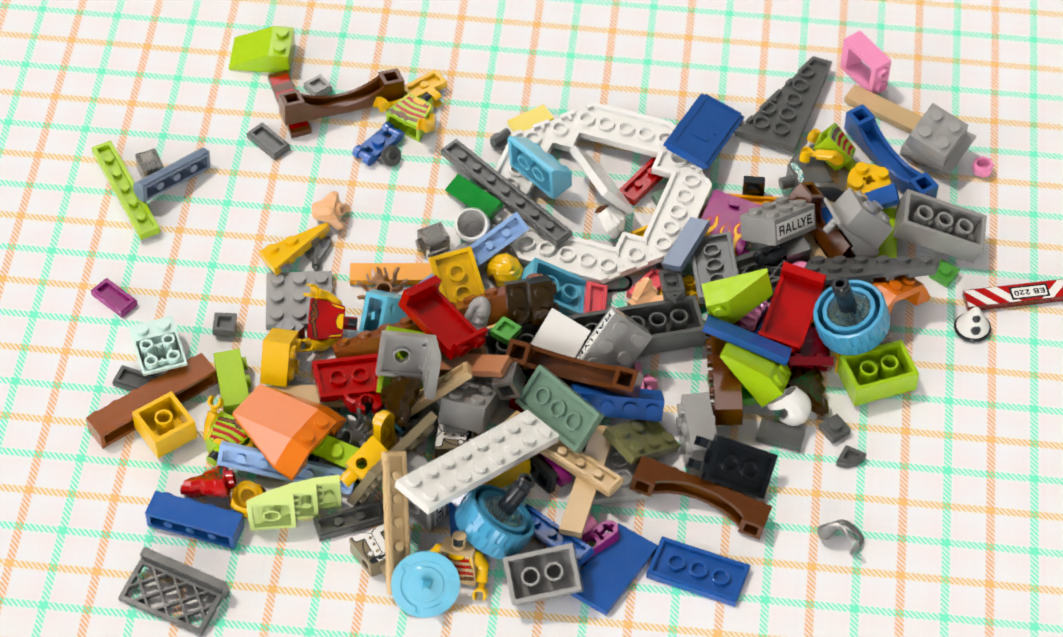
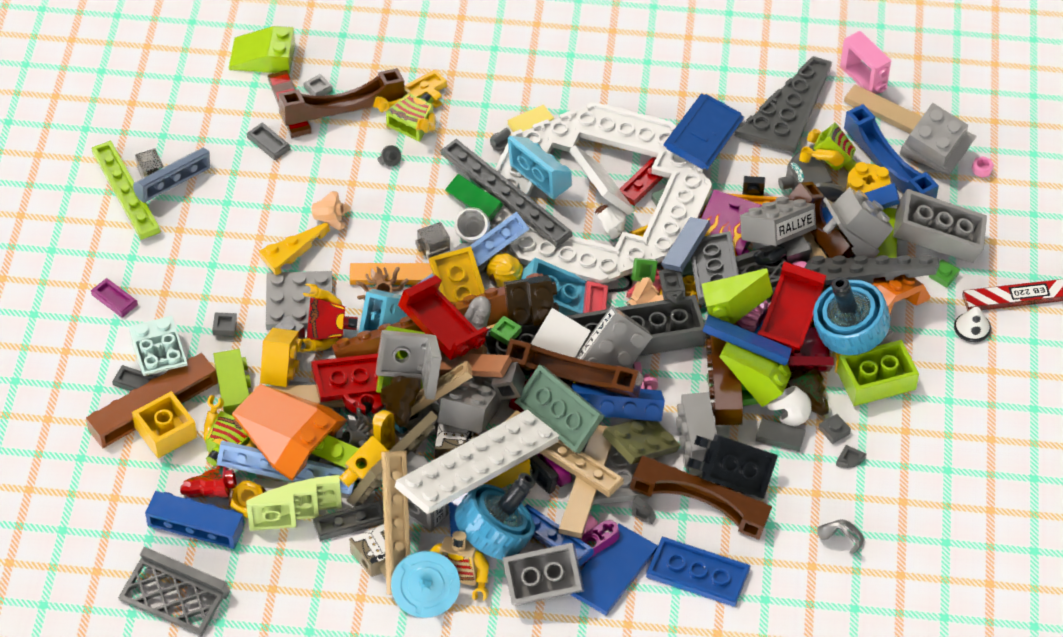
(317, 253): dark grey piece -> none
(377, 143): plate -> none
(643, 510): none -> dark grey tile
(644, 268): none -> bright green plate

